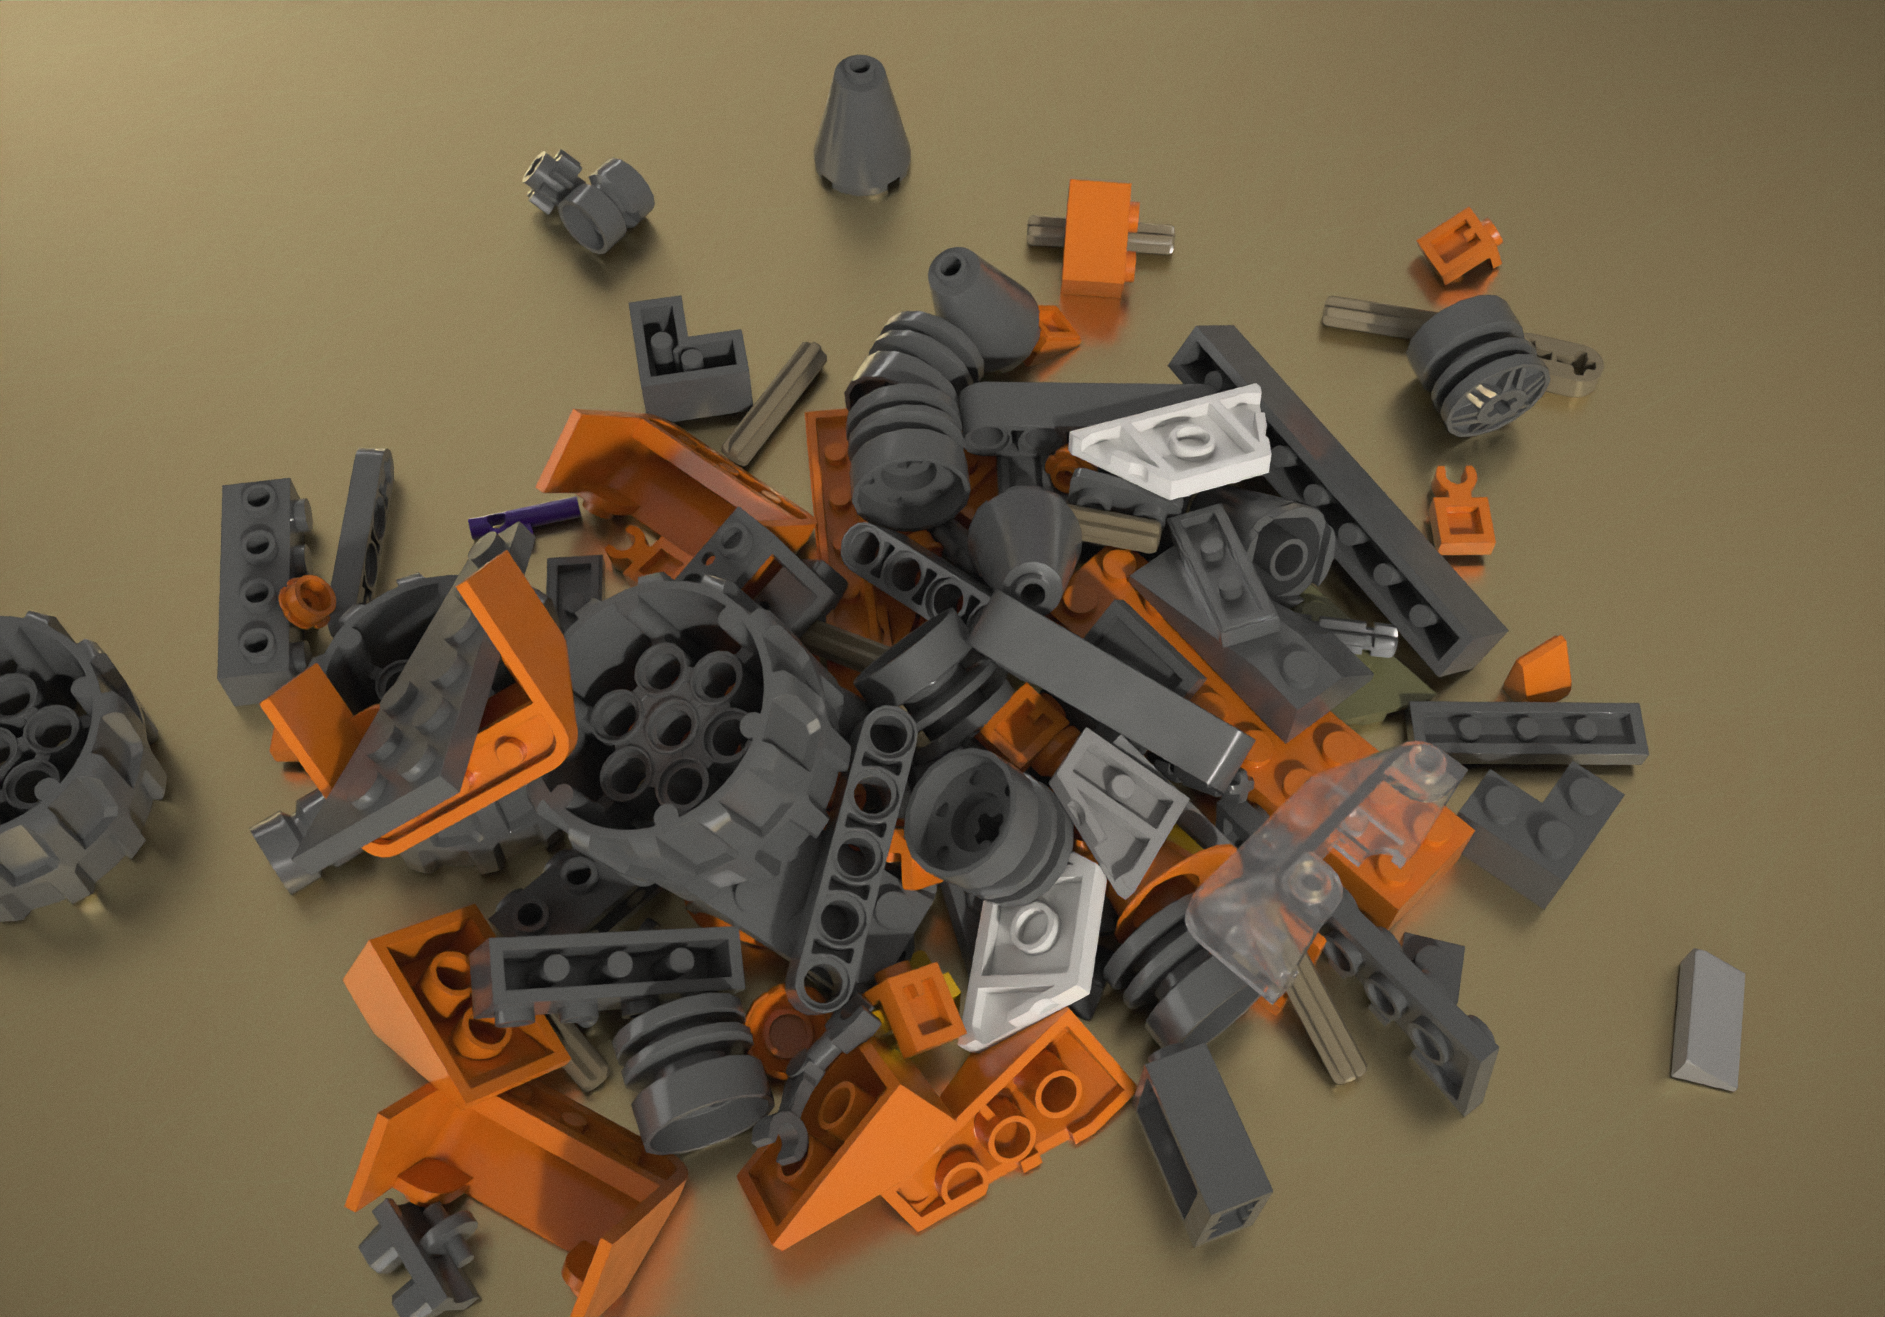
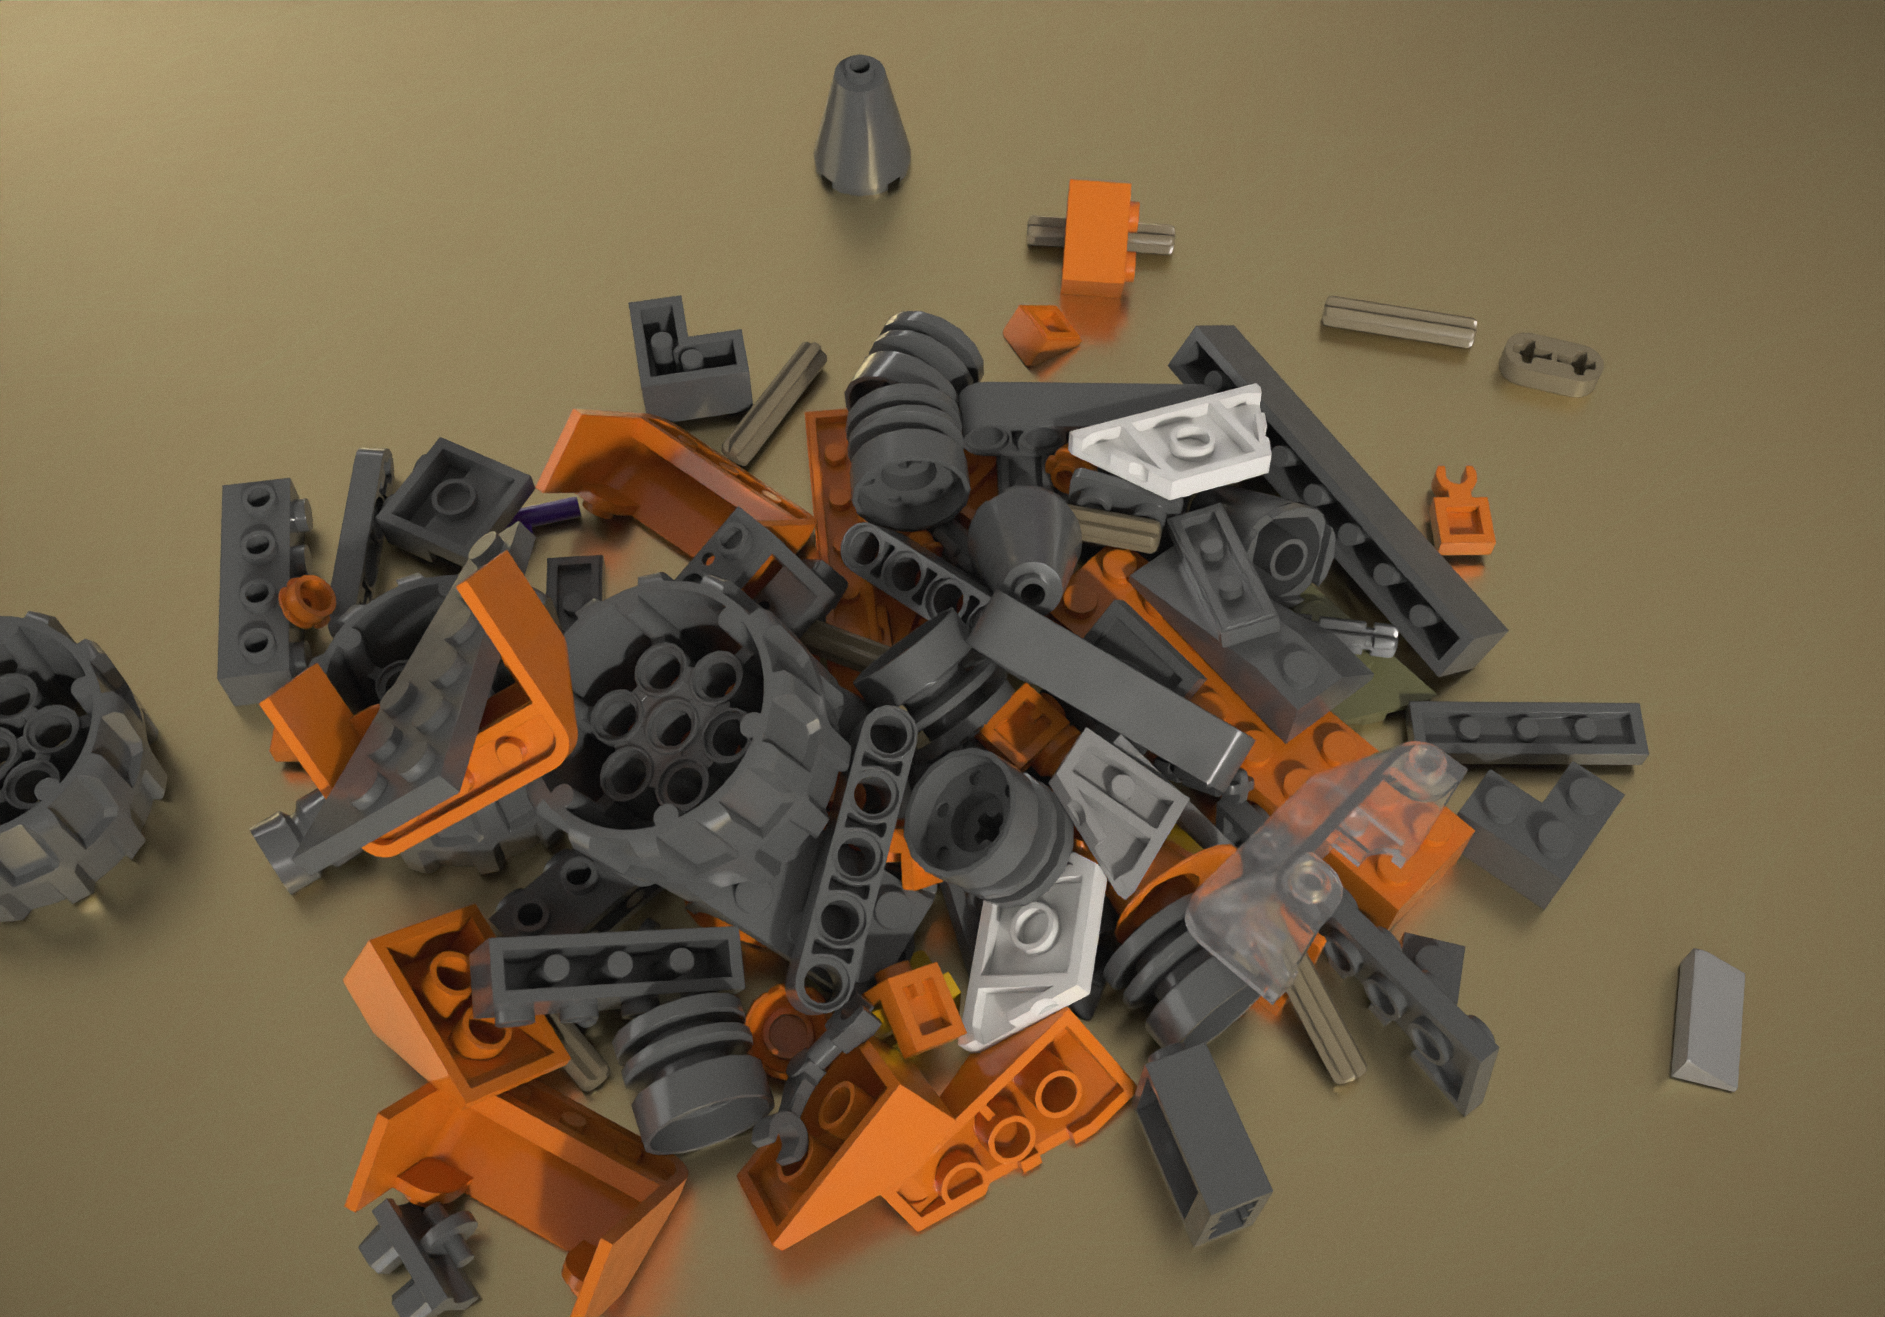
(452, 502): none -> dark grey plate
(552, 179): dark grey gear -> none
(603, 210): dark grey wheel -> none
(646, 560): orange plate -> none
(985, 306): dark grey cone -> none
(1461, 245): orange bracket -> none
(1477, 365): dark grey wheel -> none
(1541, 673): orange slope -> none

